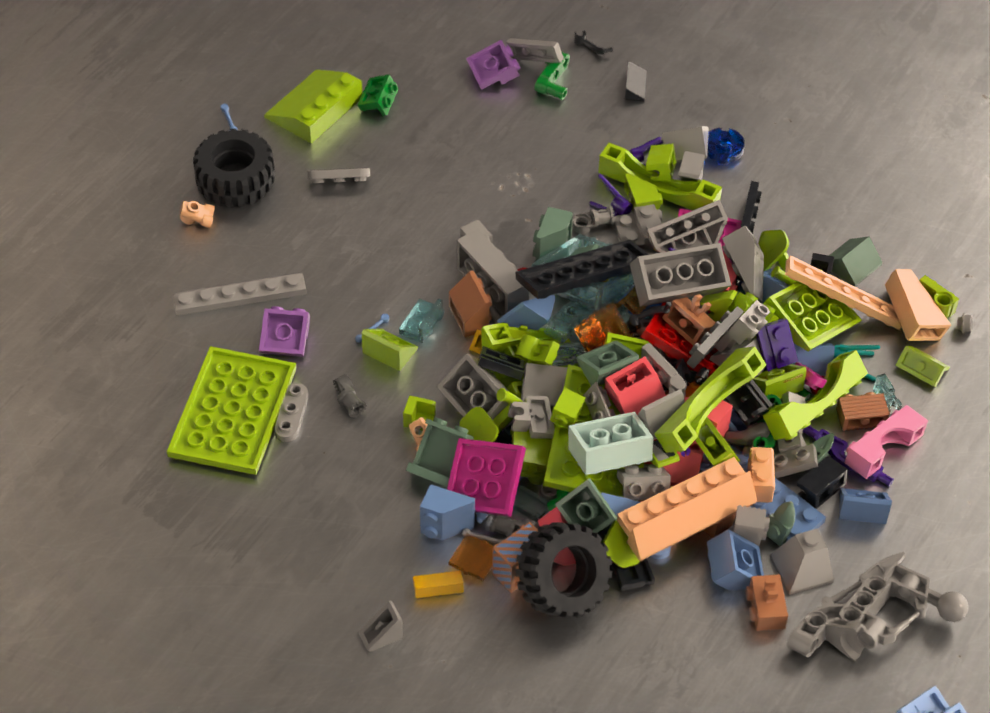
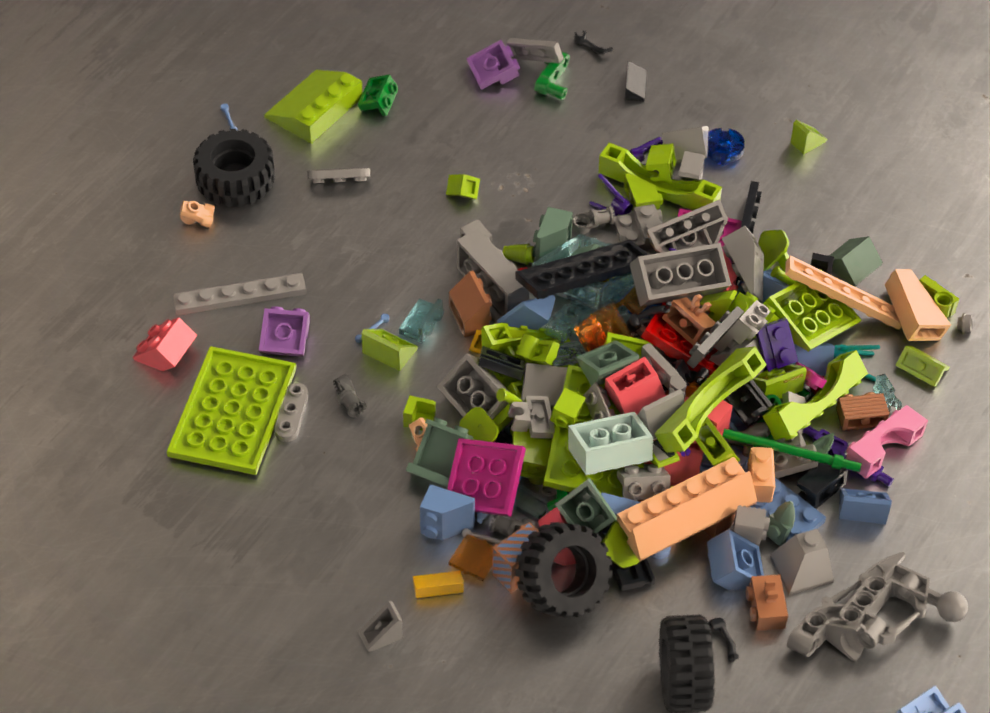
(165, 344): none -> coral slope
(463, 186): none -> lime panel
(520, 253): none -> lime cone
(686, 663): none -> black tyre
(719, 624): none -> black piece
(806, 137): none -> lime slope
(835, 461): none -> green bar

